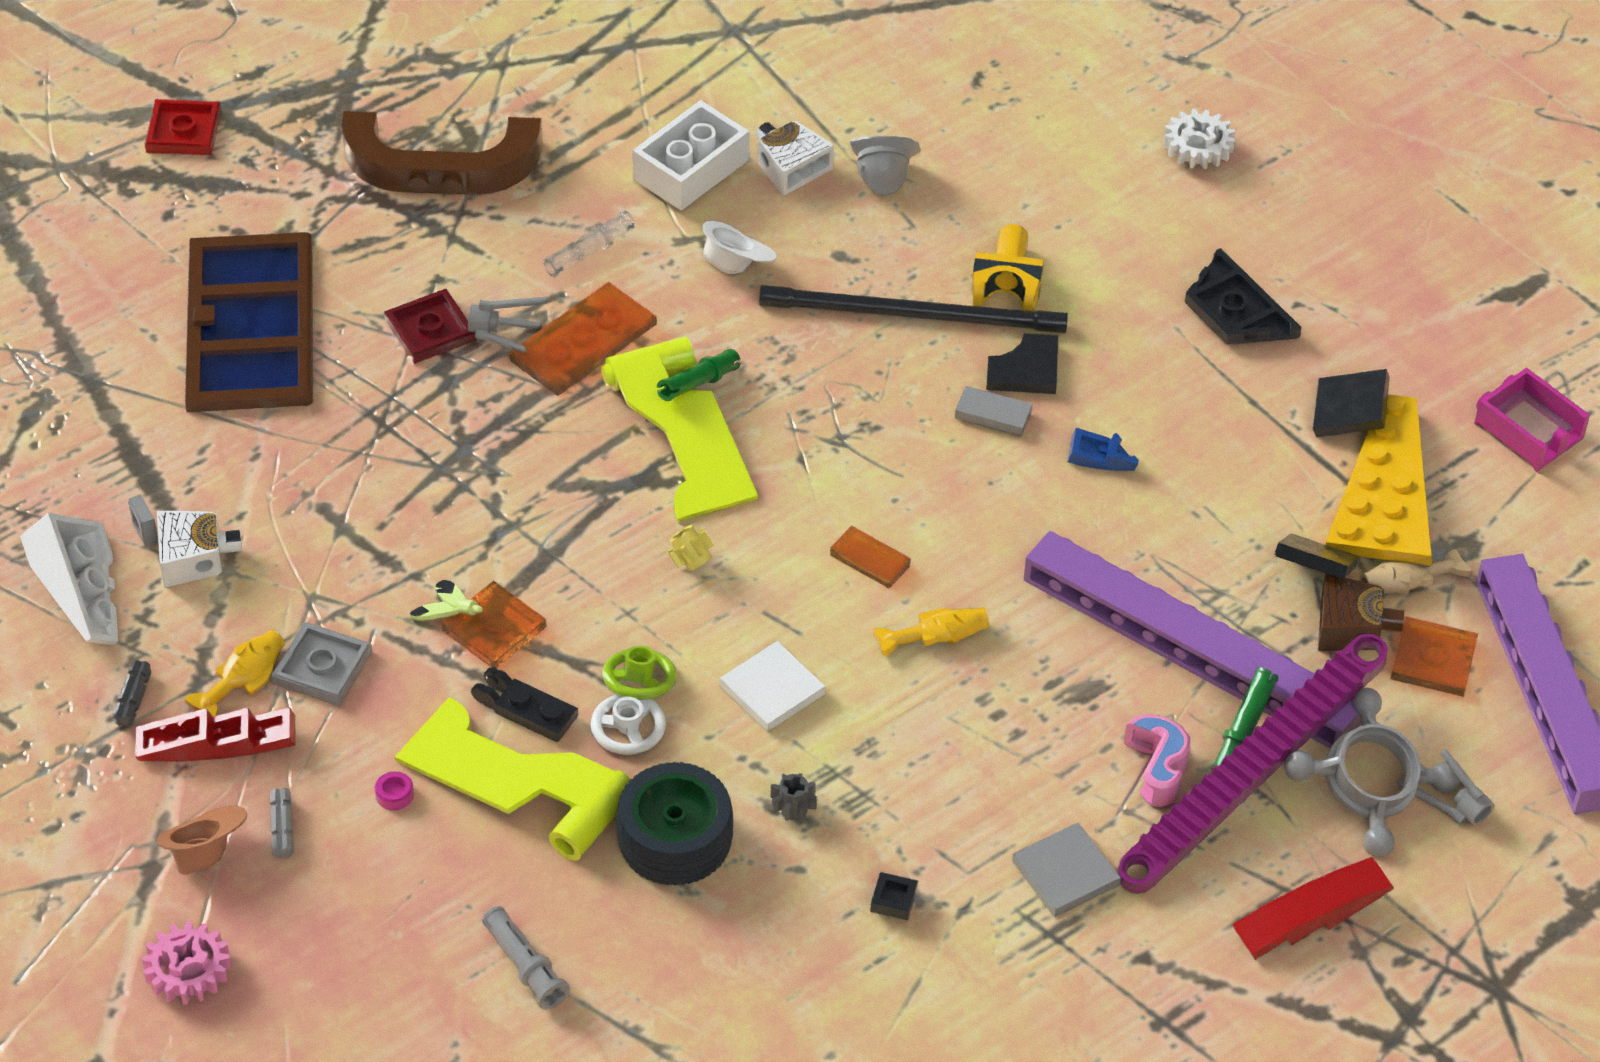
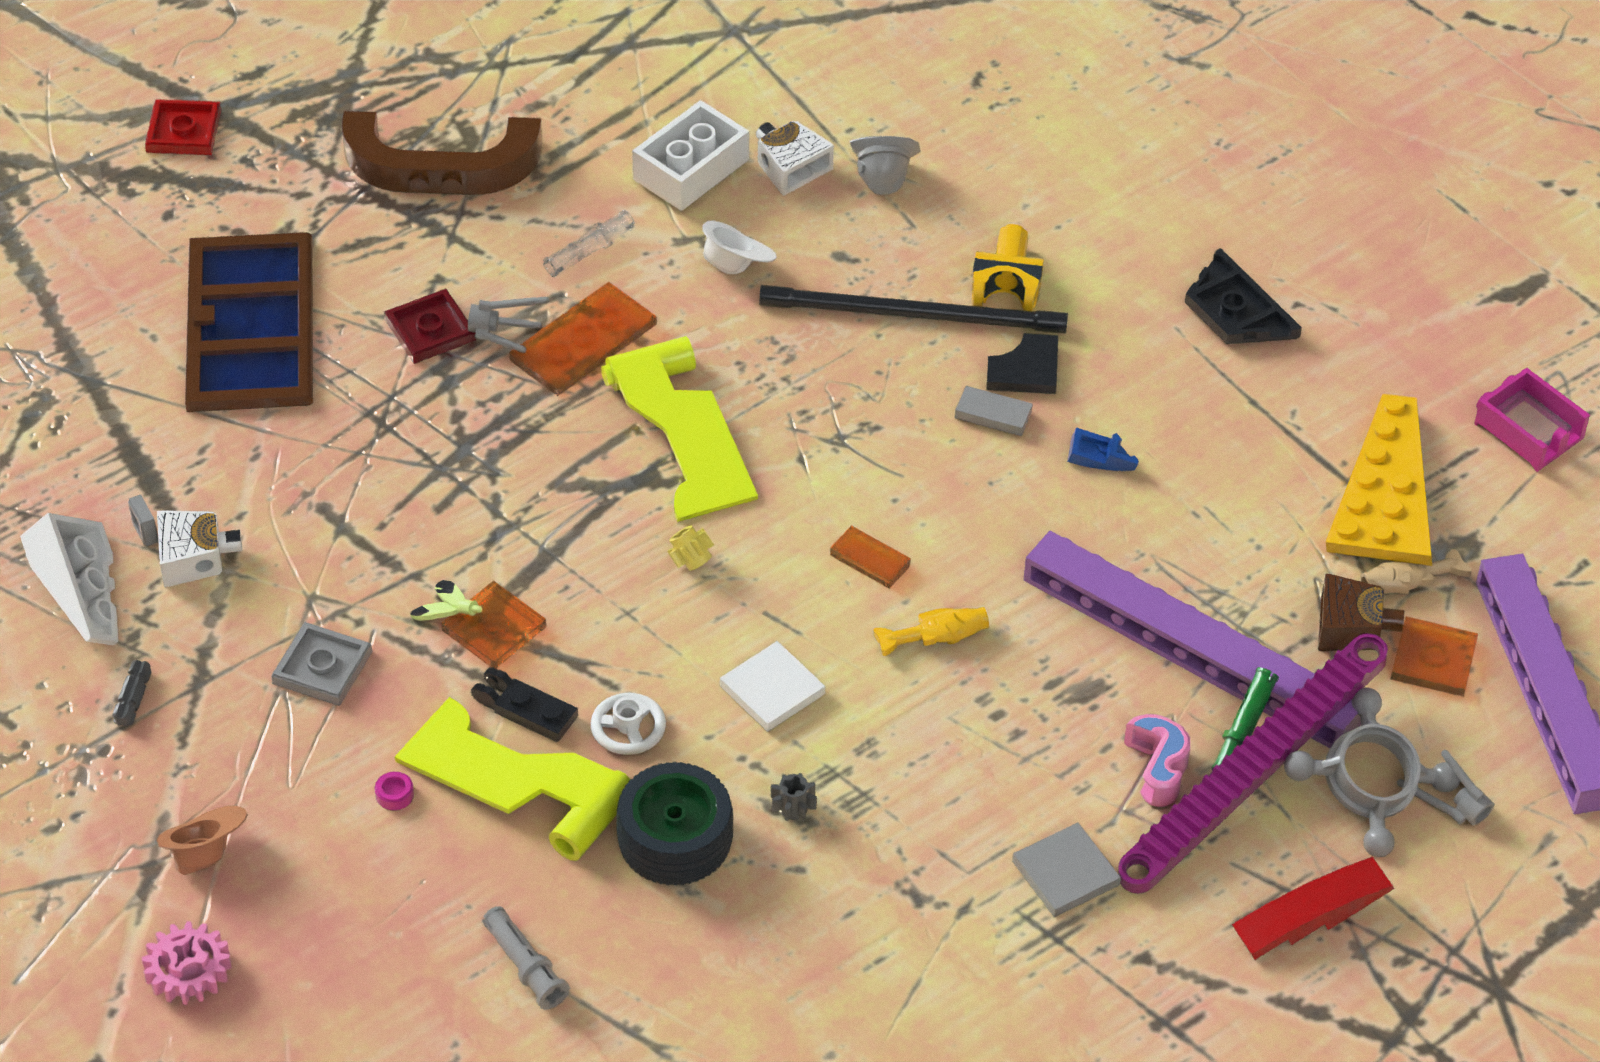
(206, 737): red slope -> none
(246, 667): yellow animal -> none
(281, 822): light grey axle -> none
(639, 669): lime piece -> none
(707, 370): green pin -> none
(894, 896): black plate -> none
(1199, 139): white gear -> none
(1316, 556): black tile -> none
(1351, 403): black tile -> none

